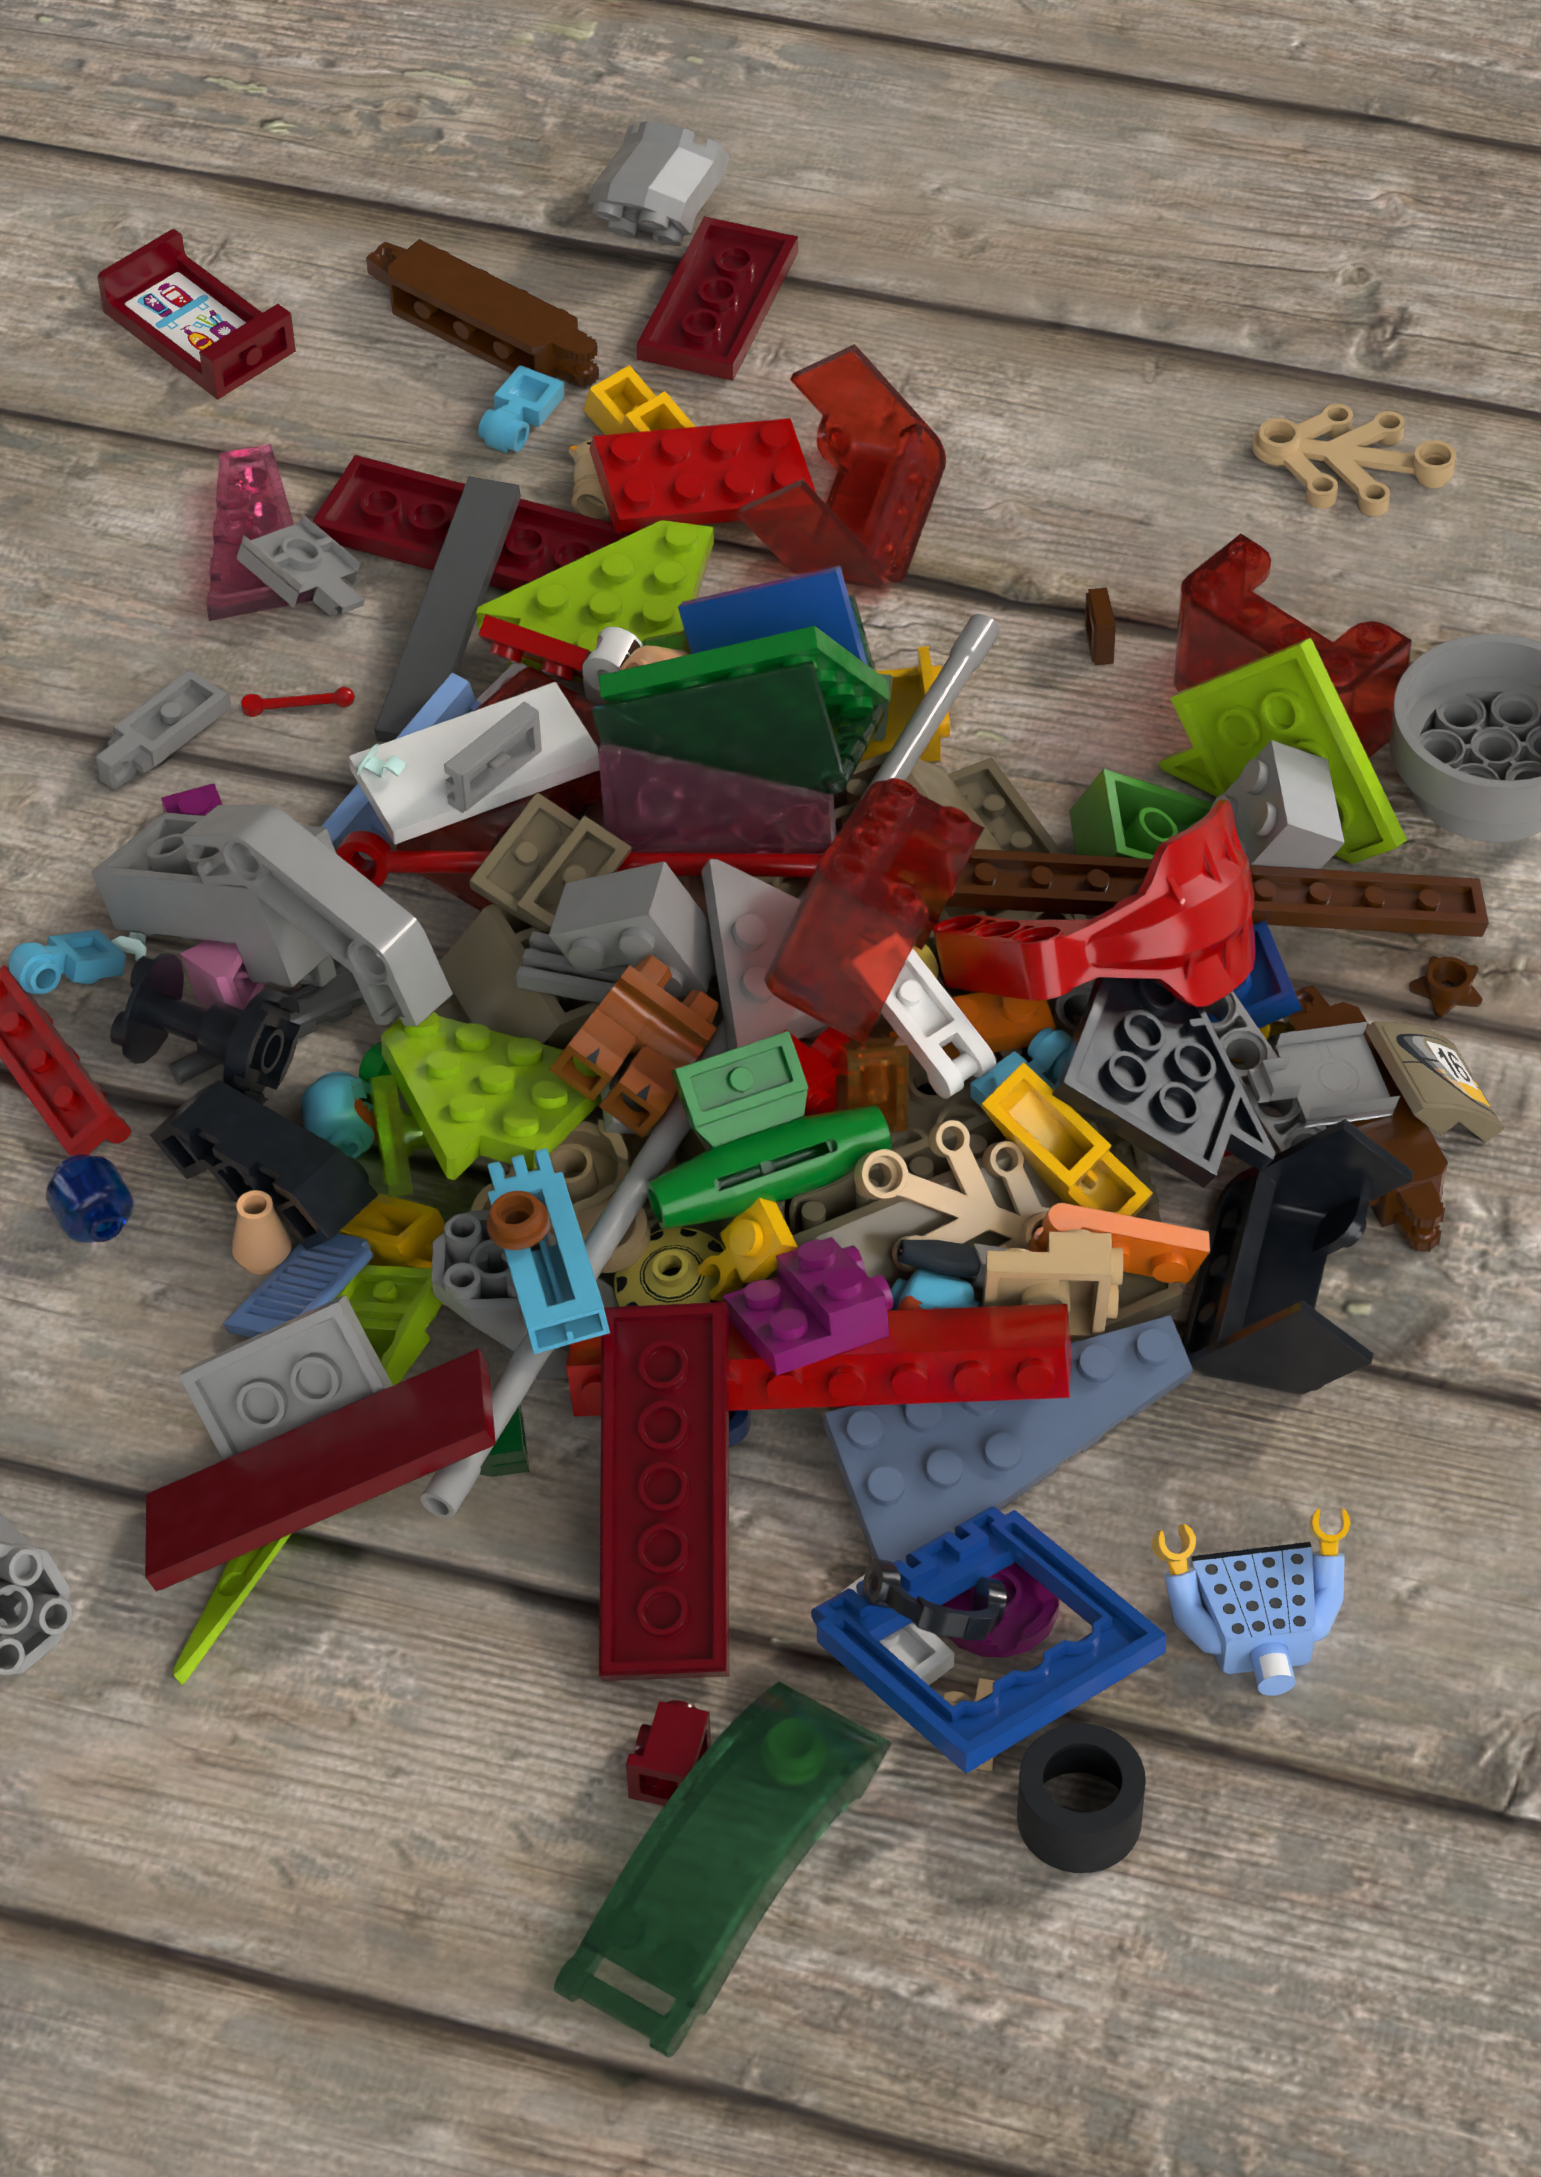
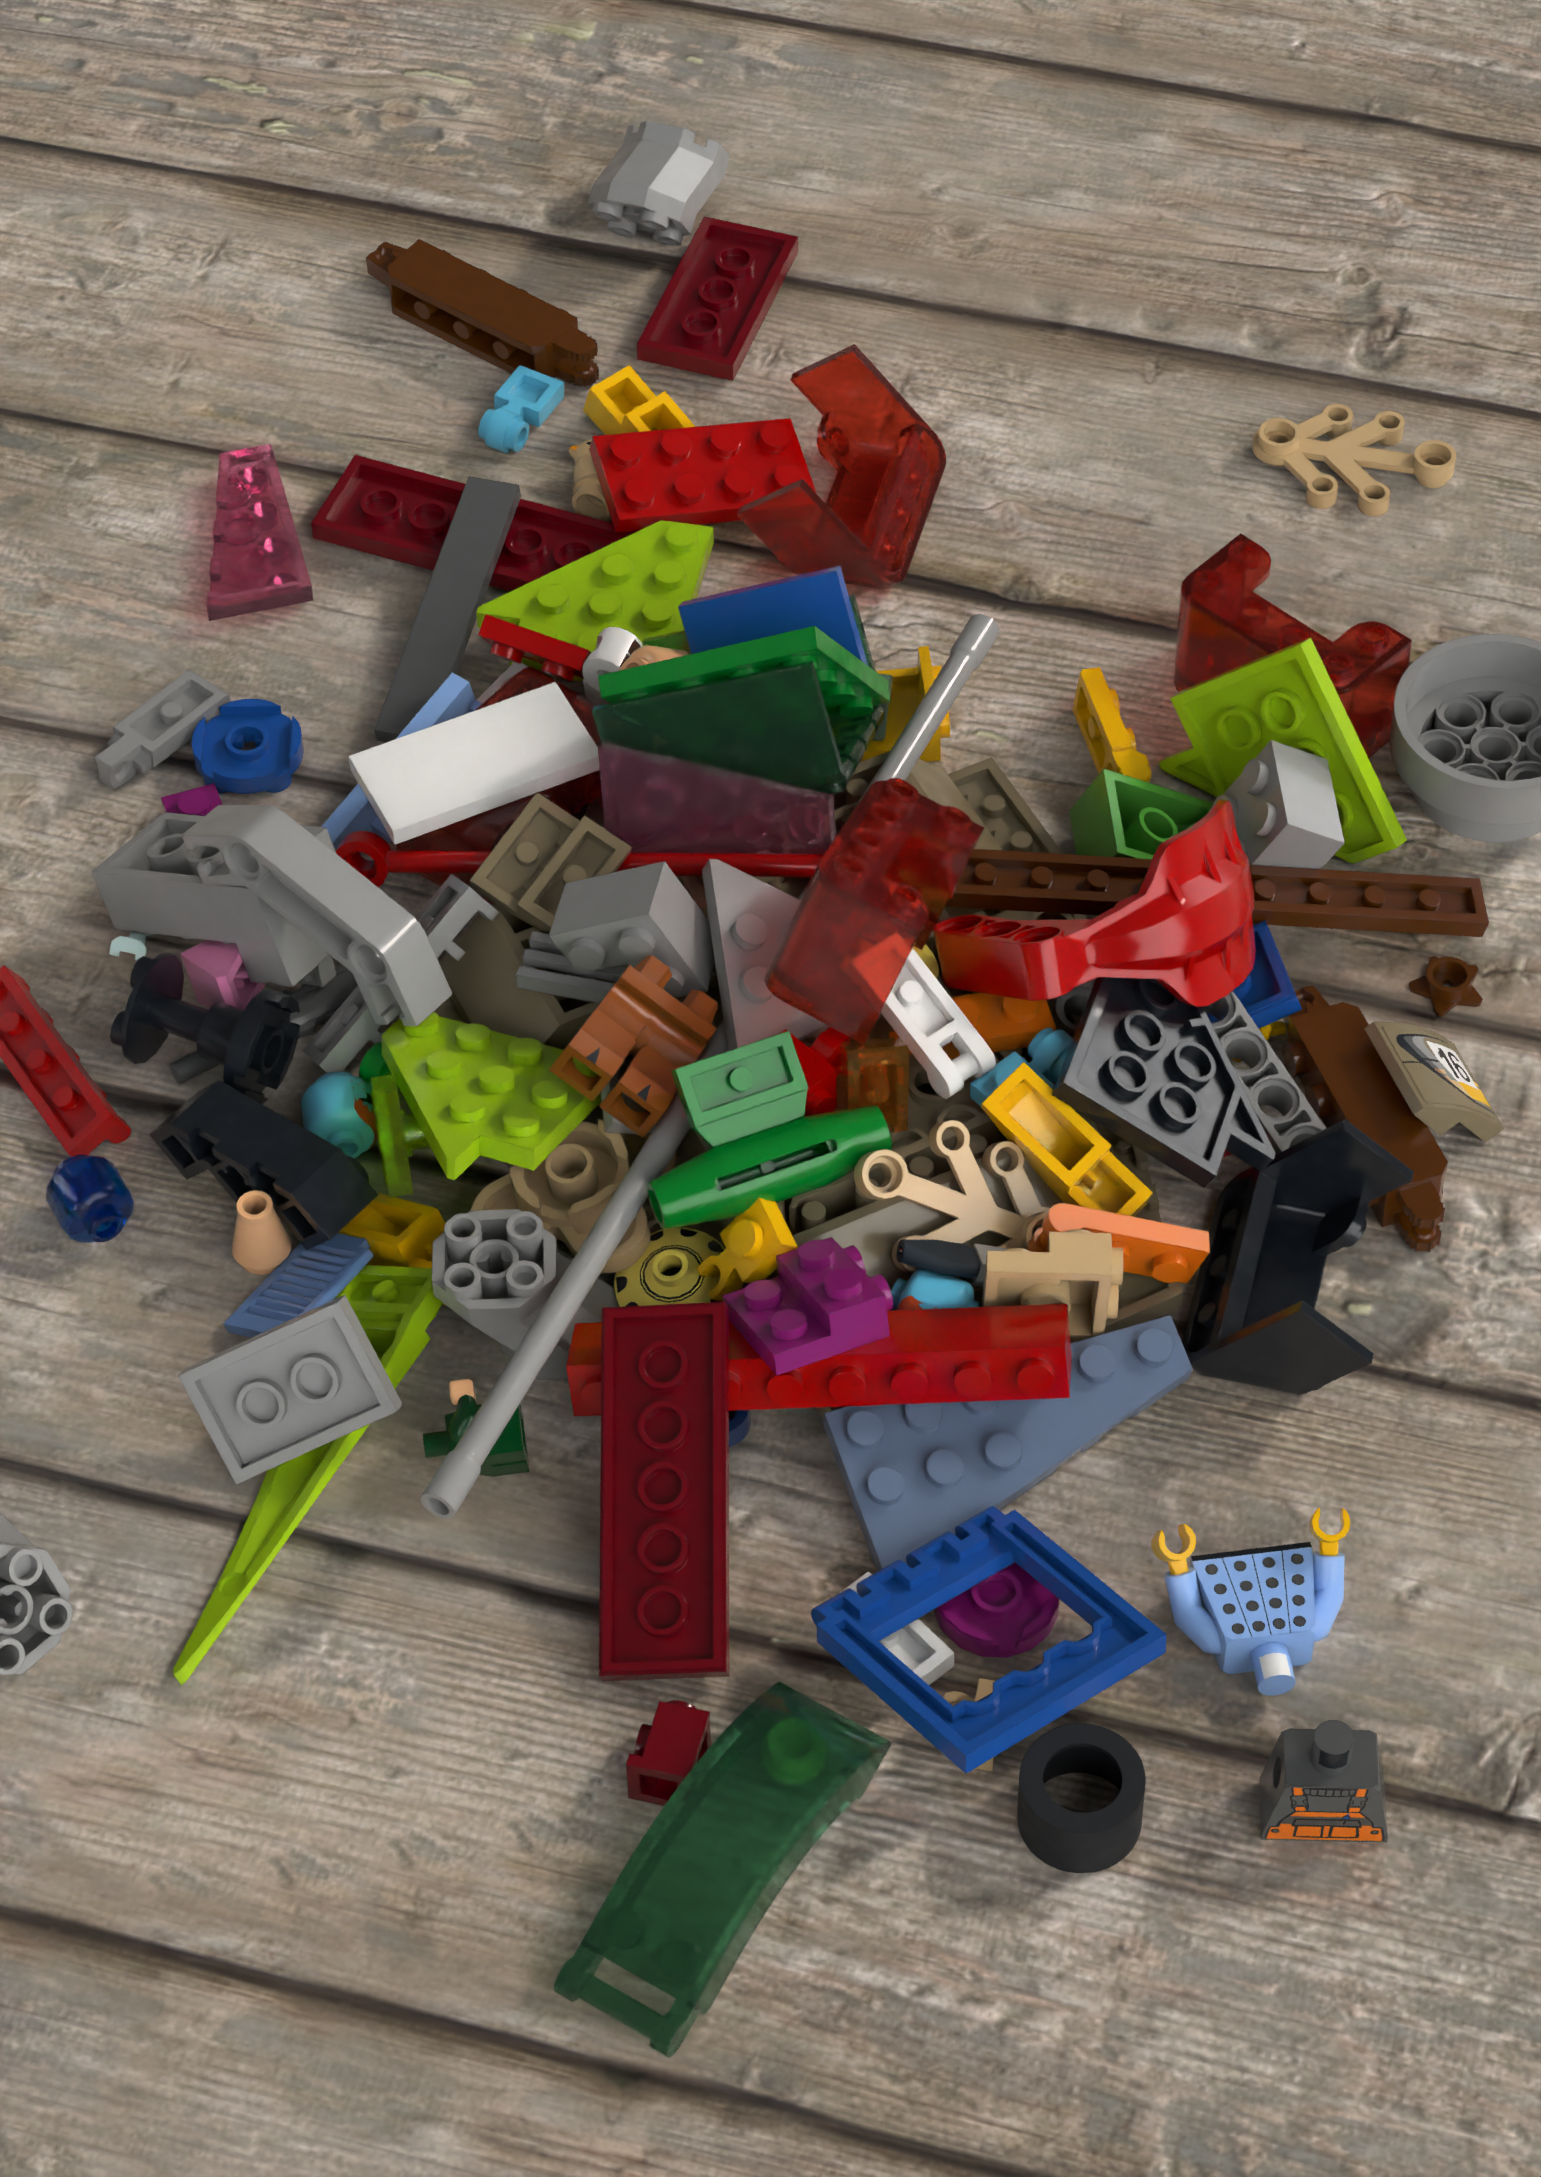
(79, 955): medium azure plate -> none
(193, 316): dark red panel -> none
(254, 705): red hinge -> none
(257, 770): none -> blue plate
(301, 560): light grey piece -> none
(319, 1470): dark red tile -> none
(352, 1022): none -> light grey hinge
(378, 767): light aqua piece -> none
(493, 757): light grey tile -> none
(517, 1220): dark orange plate -> none
(556, 1281): medium azure hinge -> none
(988, 1603): black piece -> none
(1100, 626): reddish brown tile -> none
(1103, 730): none -> yellow hinge
(1324, 1786): none -> dark grey torso
(1328, 1073): light grey piece -> none

